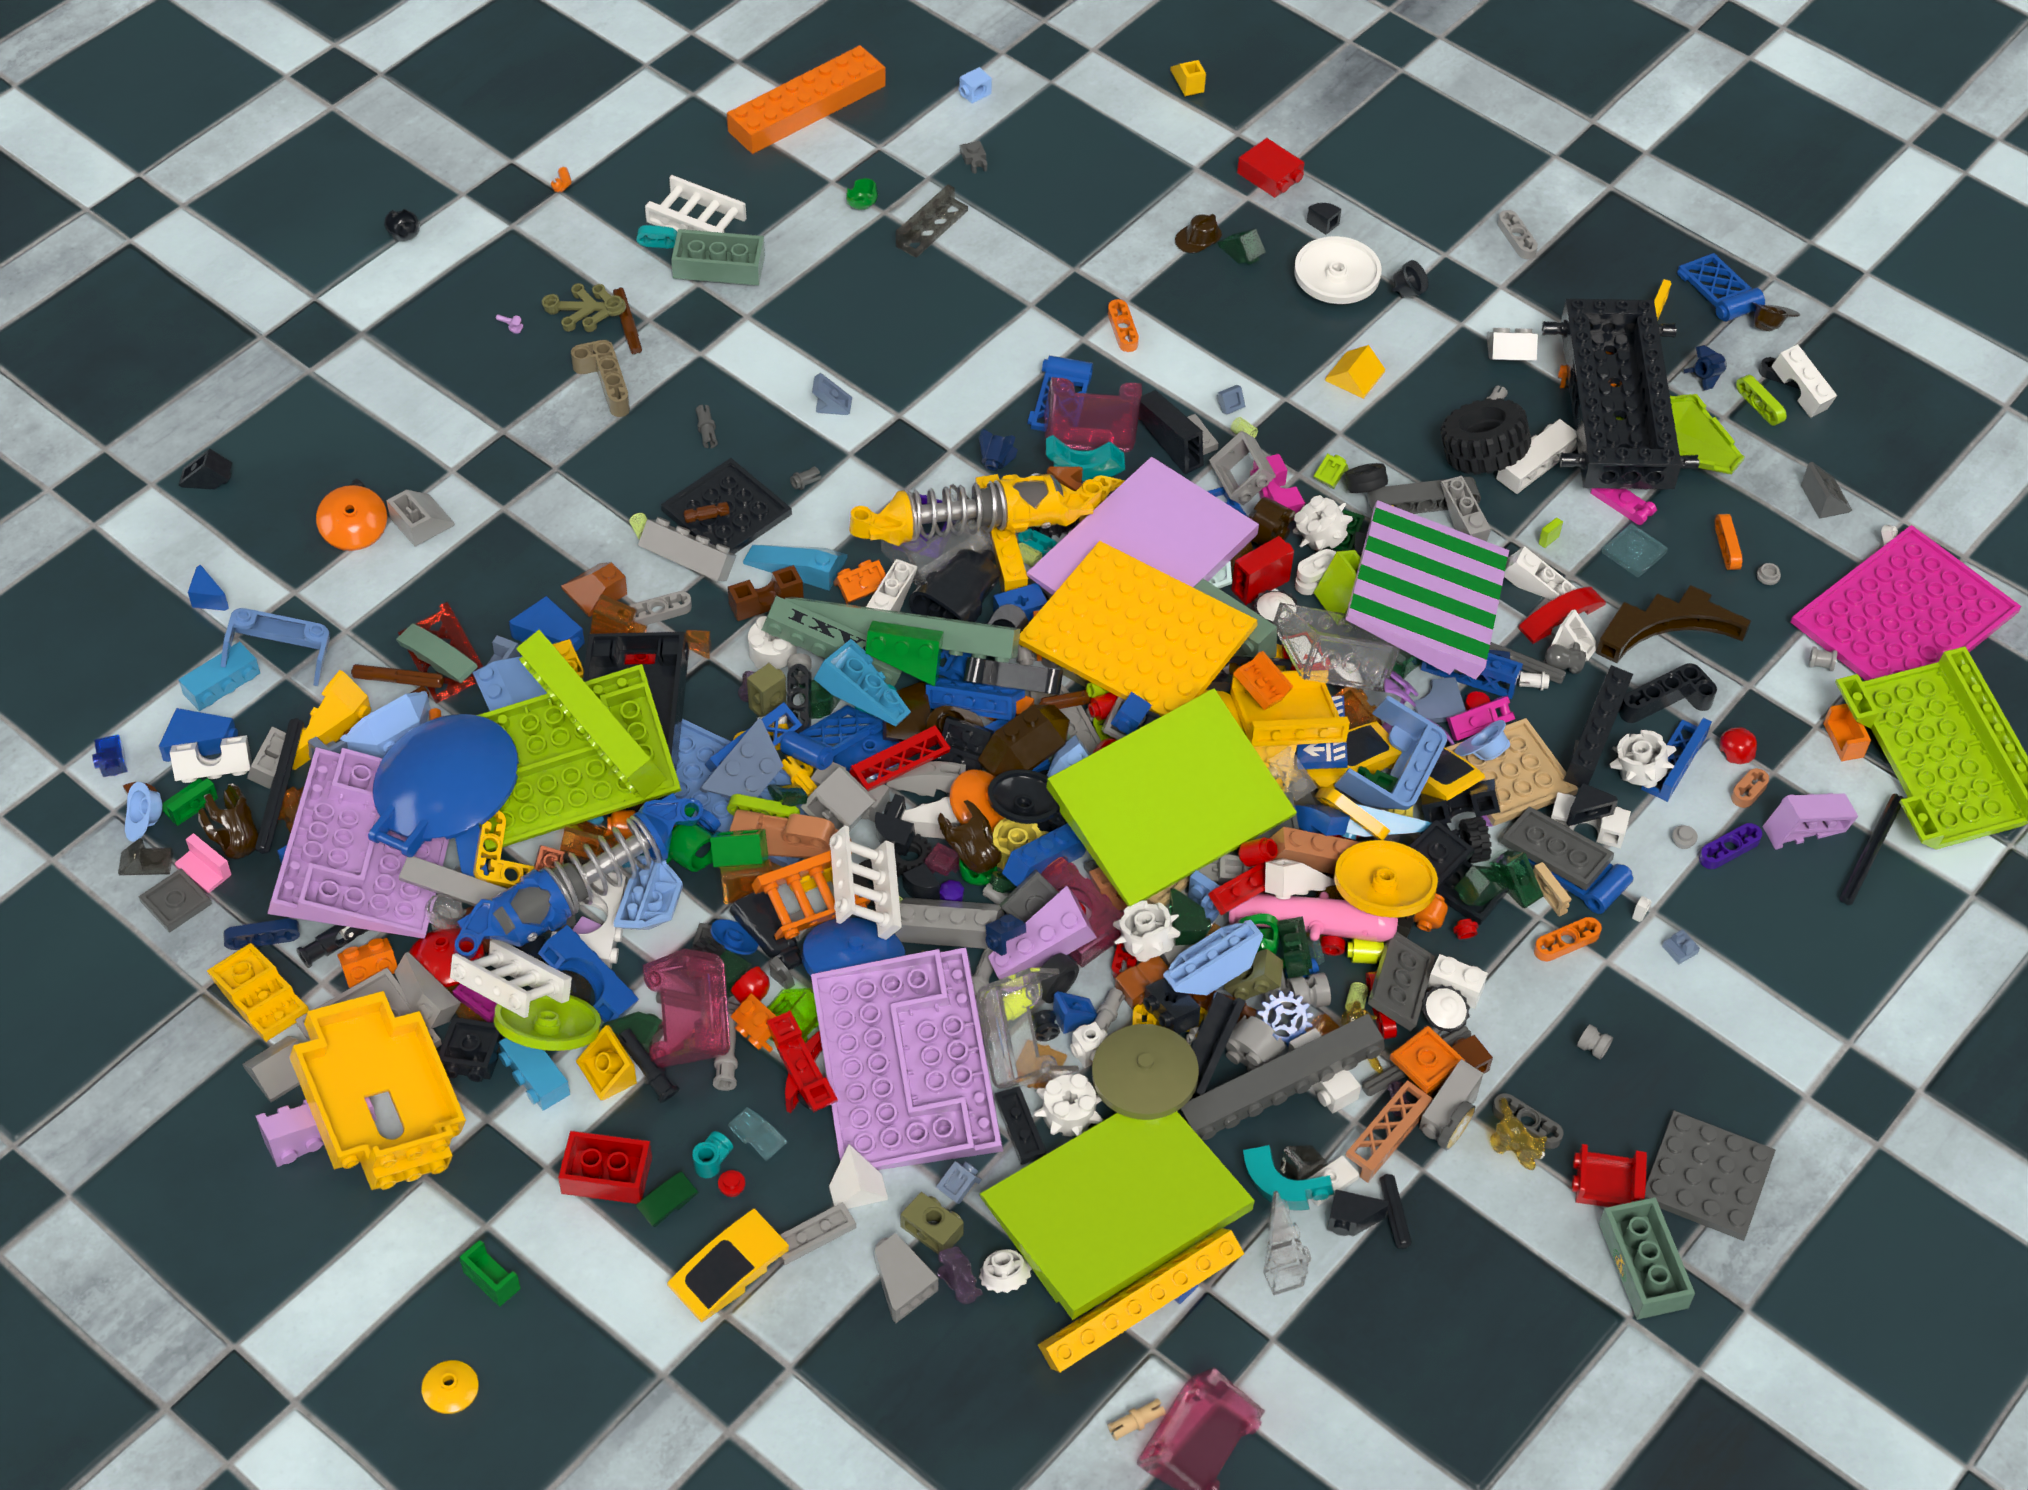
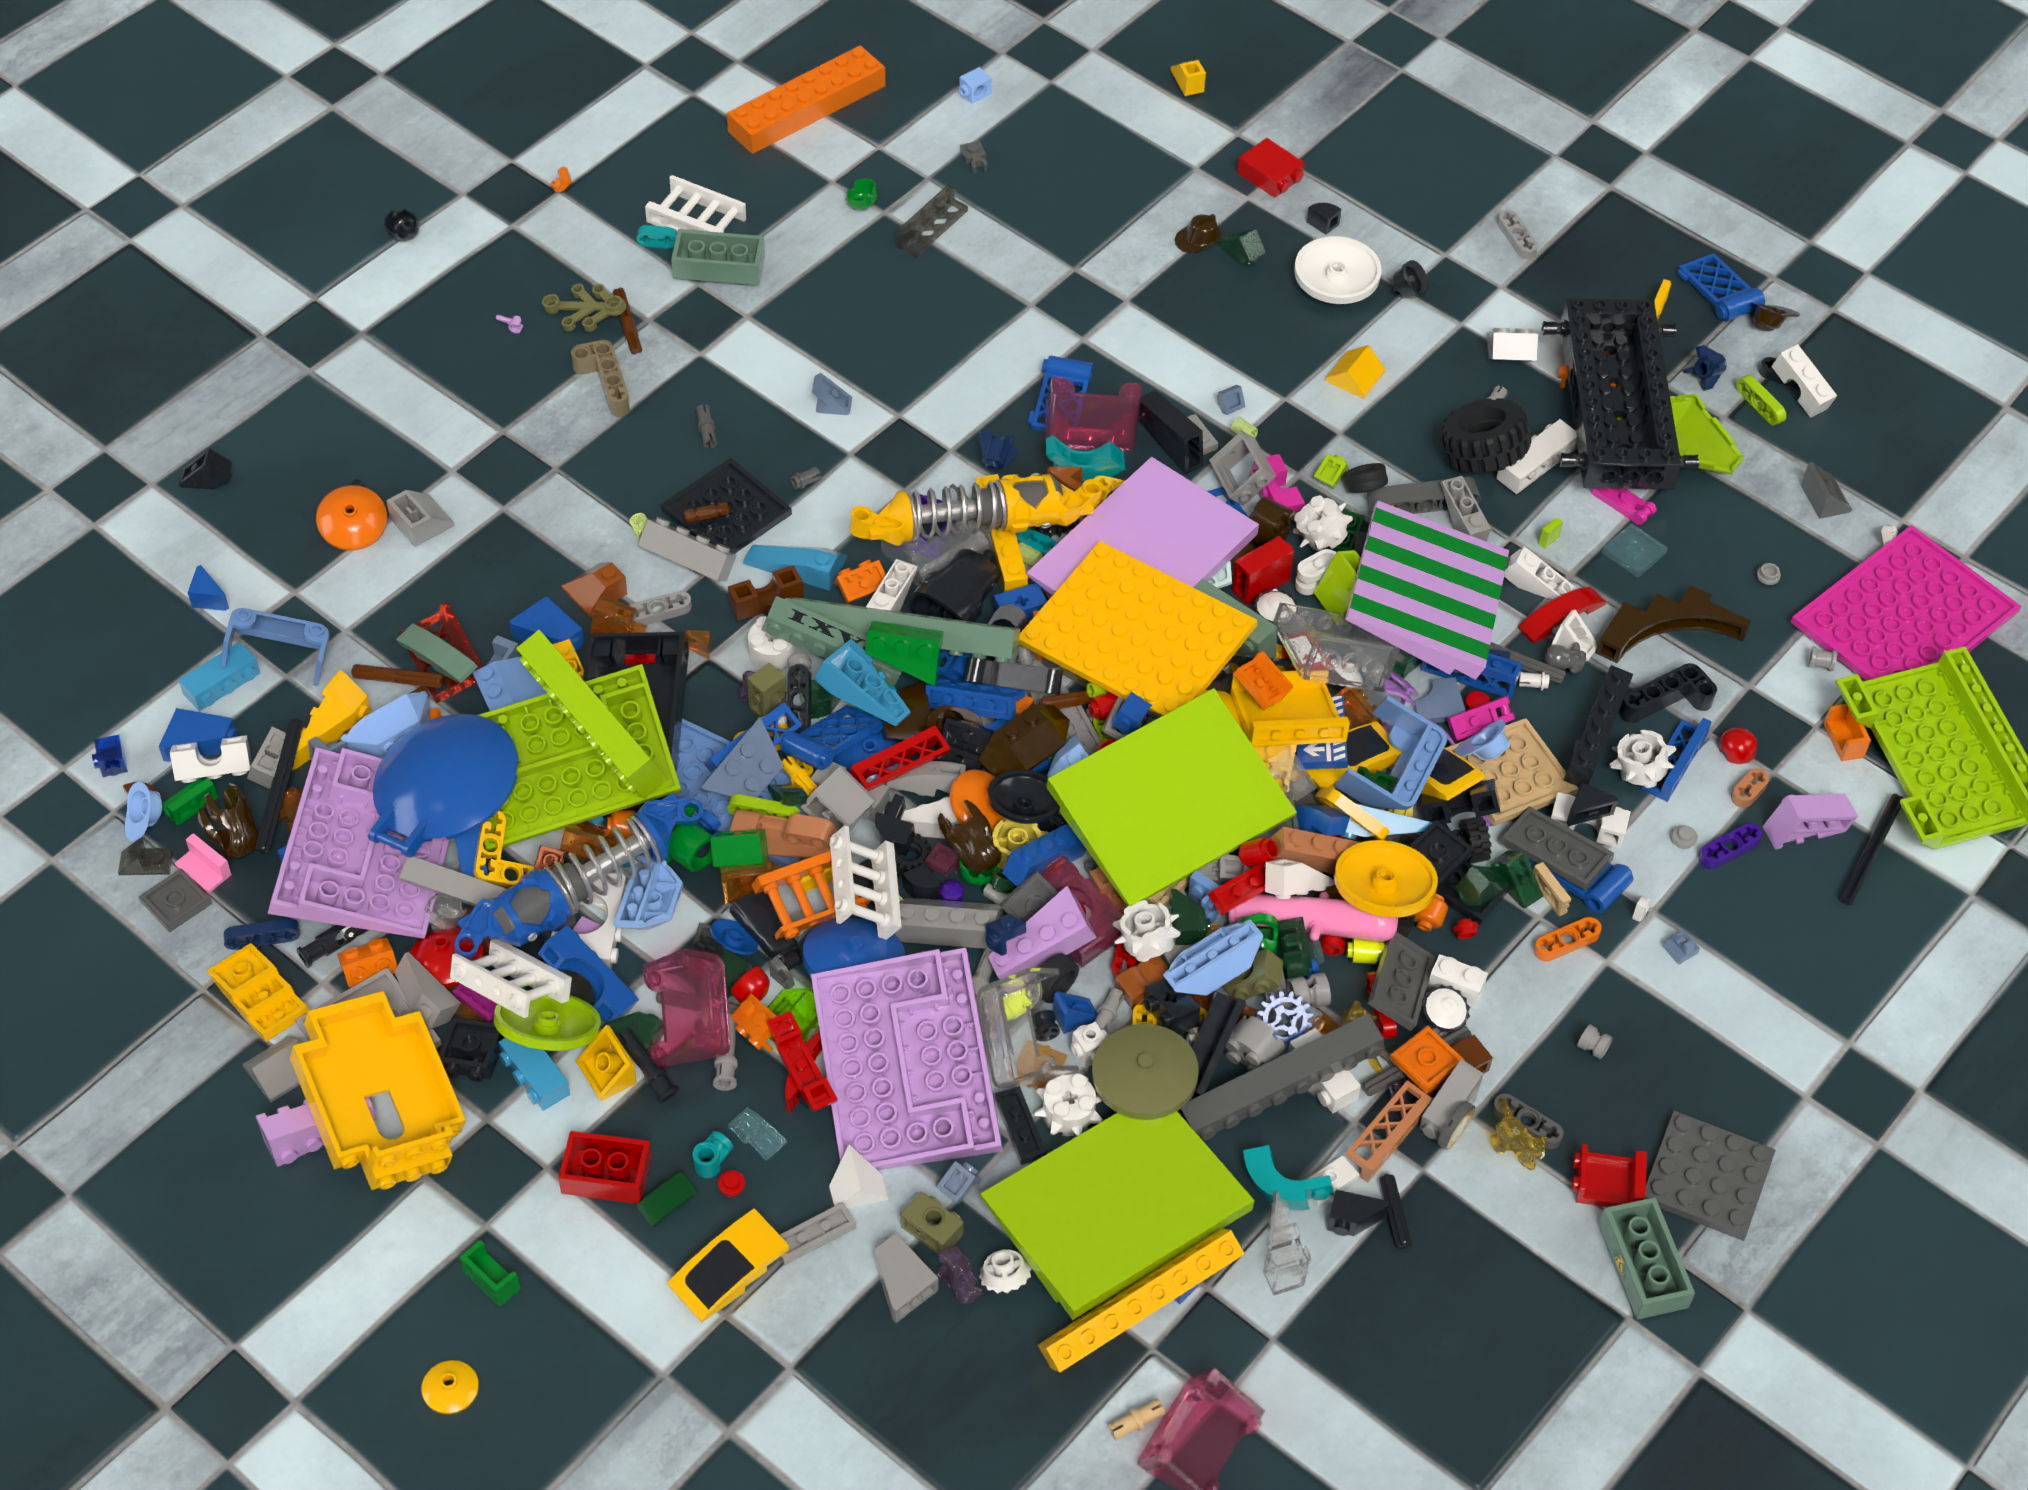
(1121, 333): orange beam -> none
(1301, 1162): clear smoke slope -> none
(1356, 996): yellowish green piece -> none
(1728, 542): orange beam -> none

